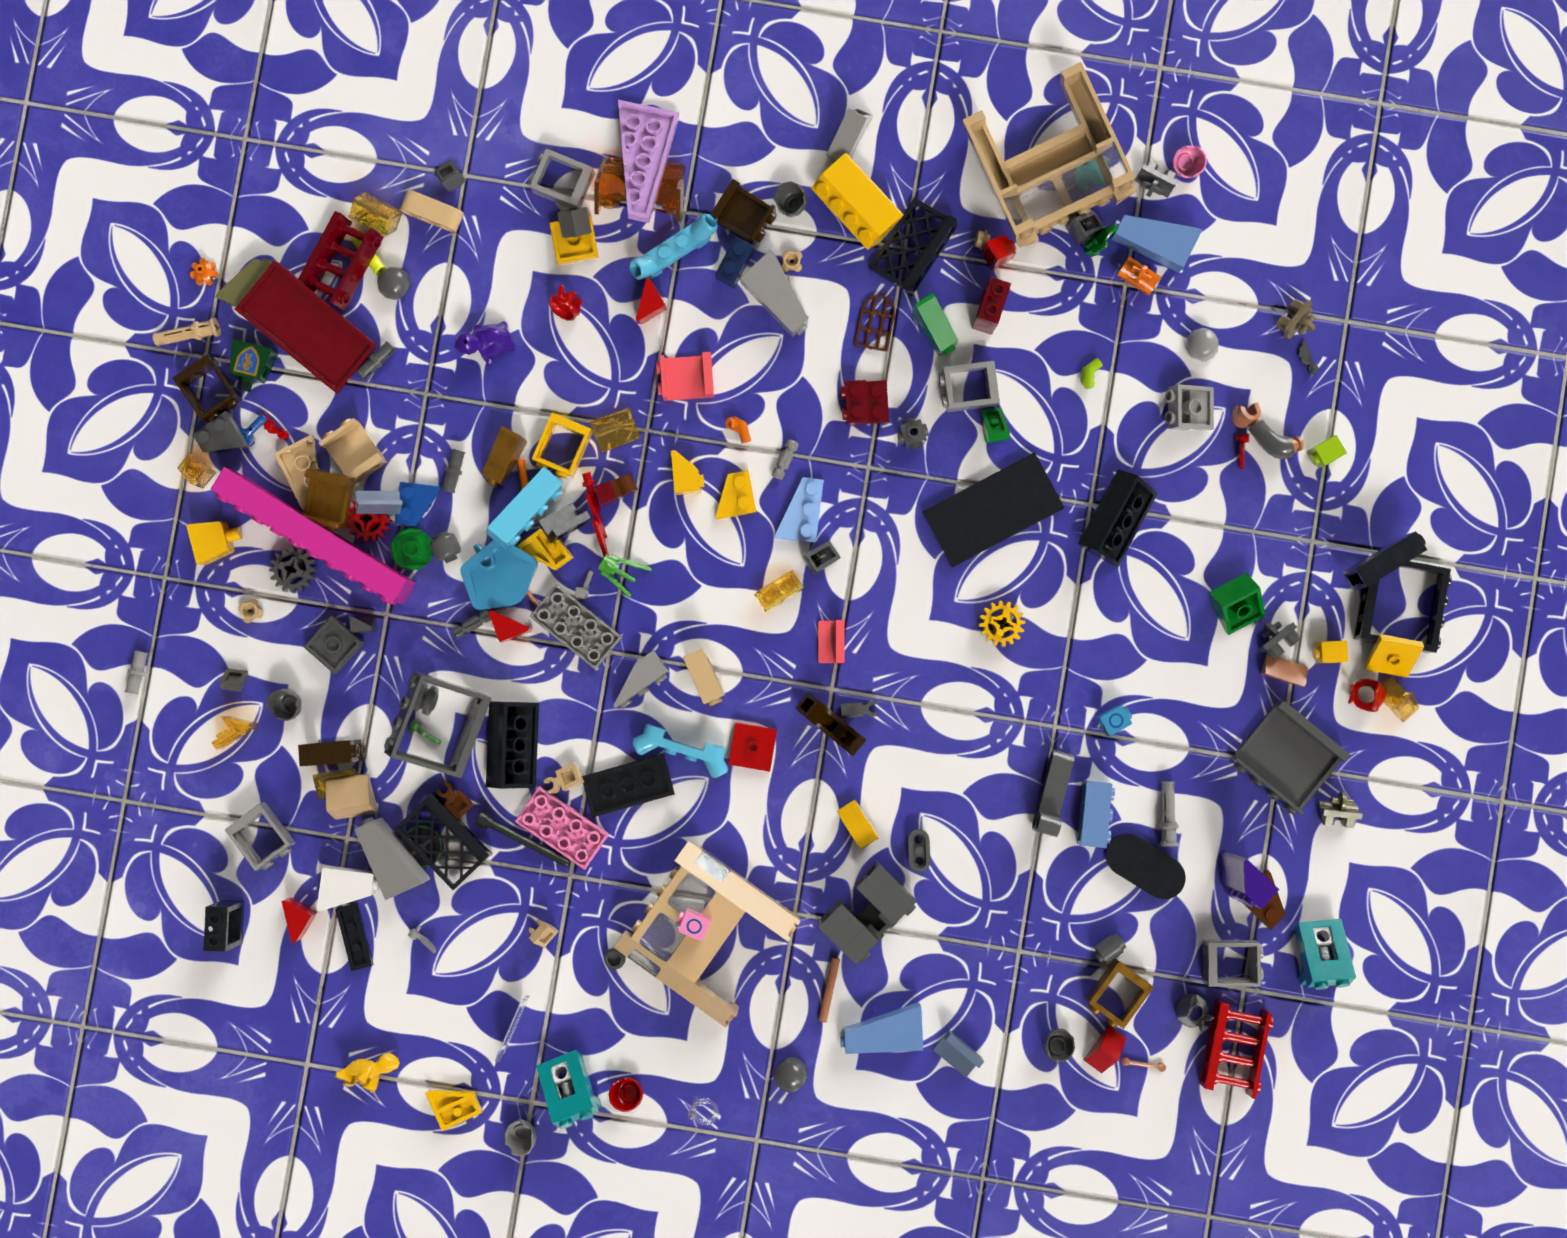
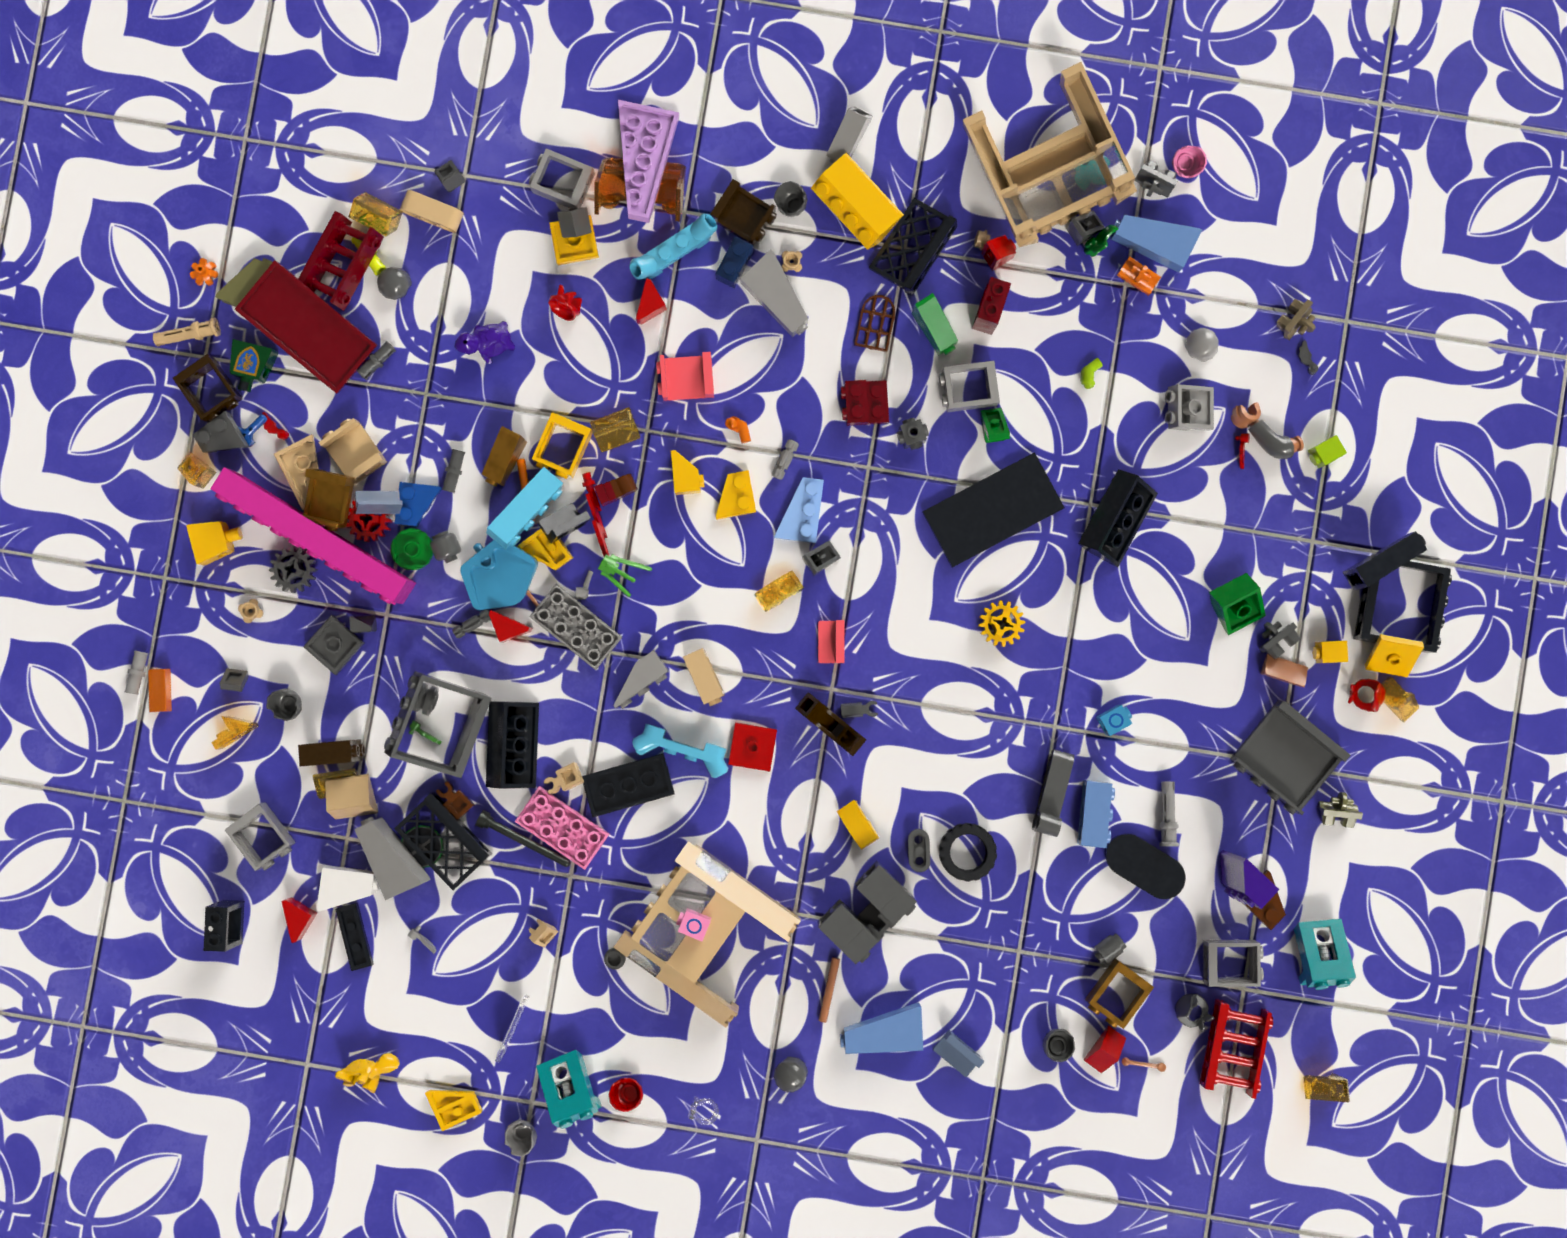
(159, 690): none -> orange slope
(990, 850): none -> black tyre
(1326, 1088): none -> clear yellow slope

